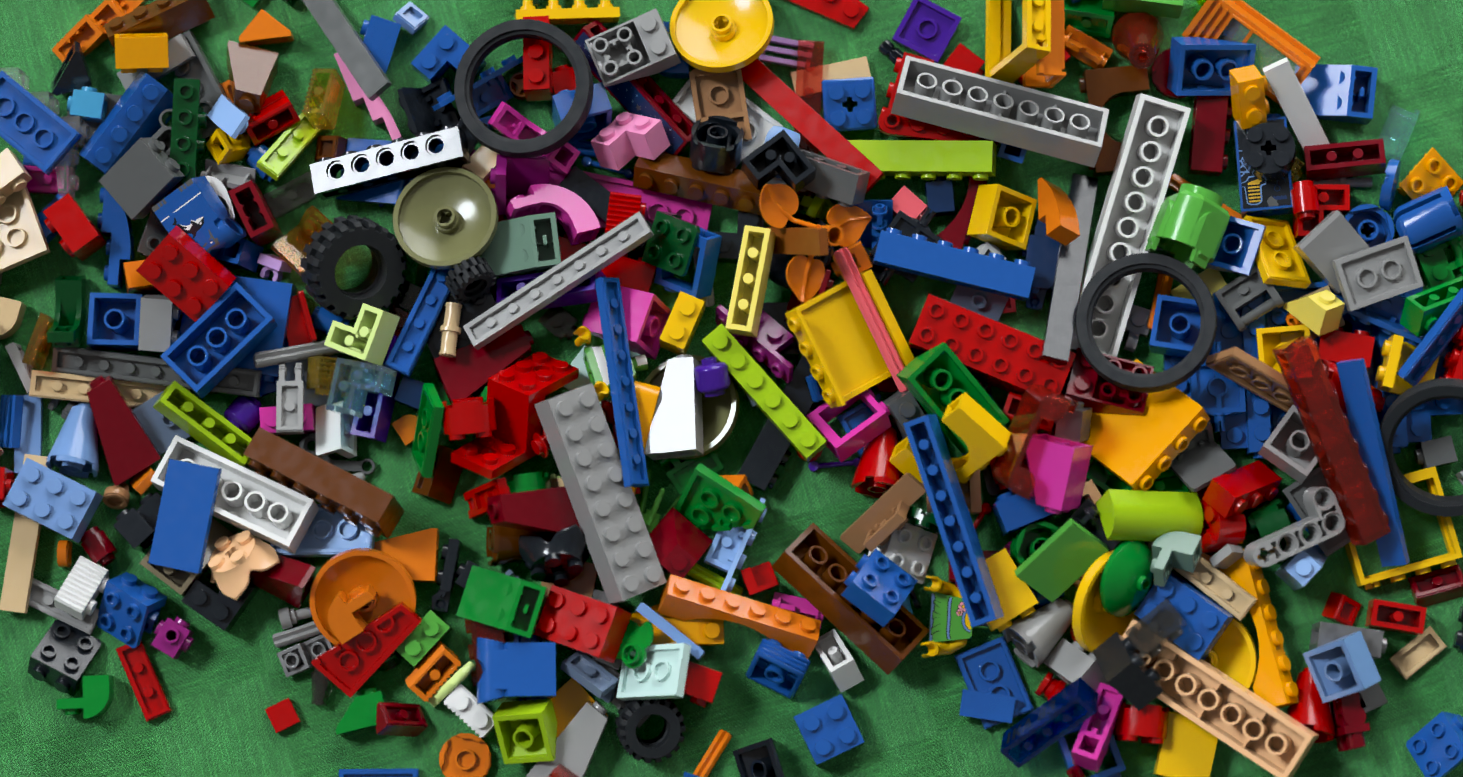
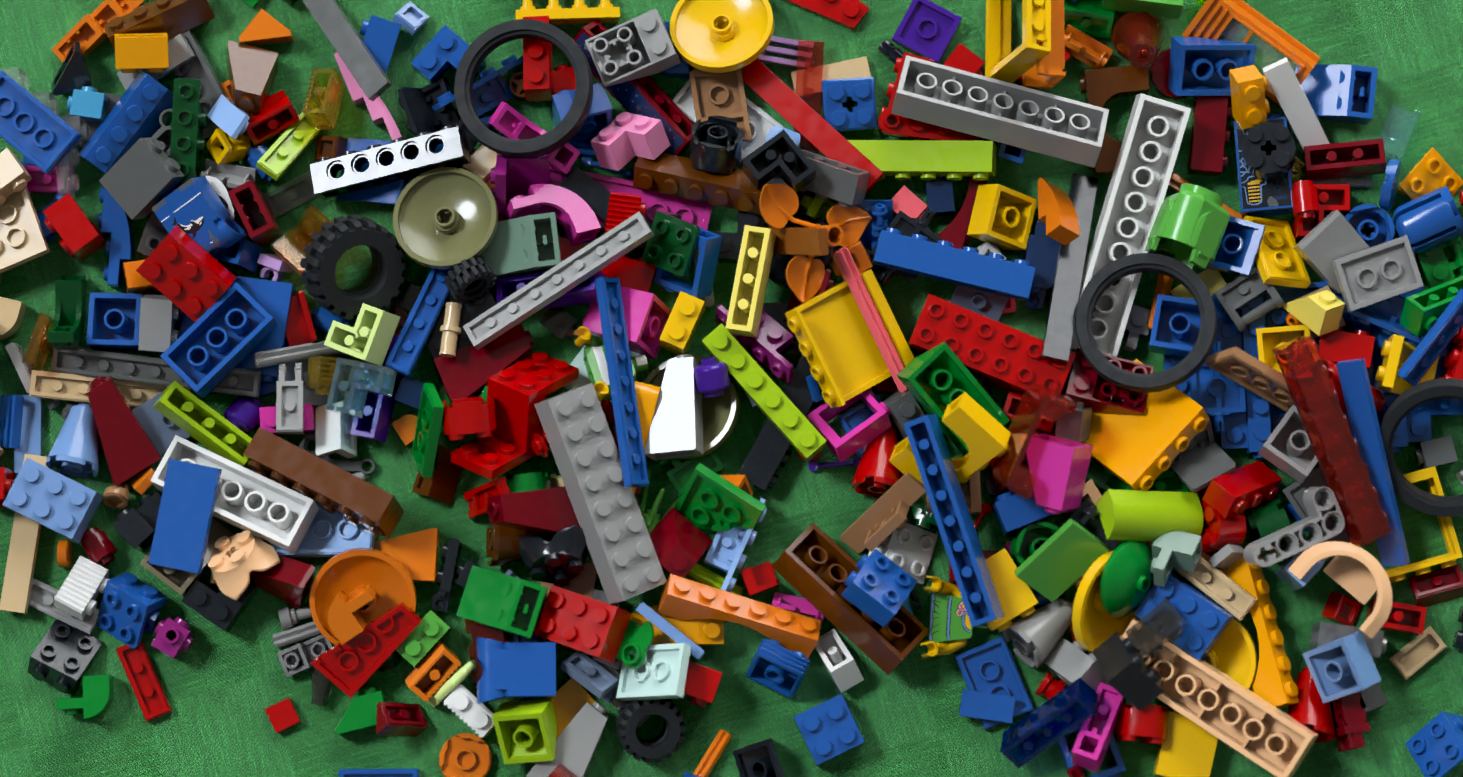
(1356, 573): none -> light nougat piece

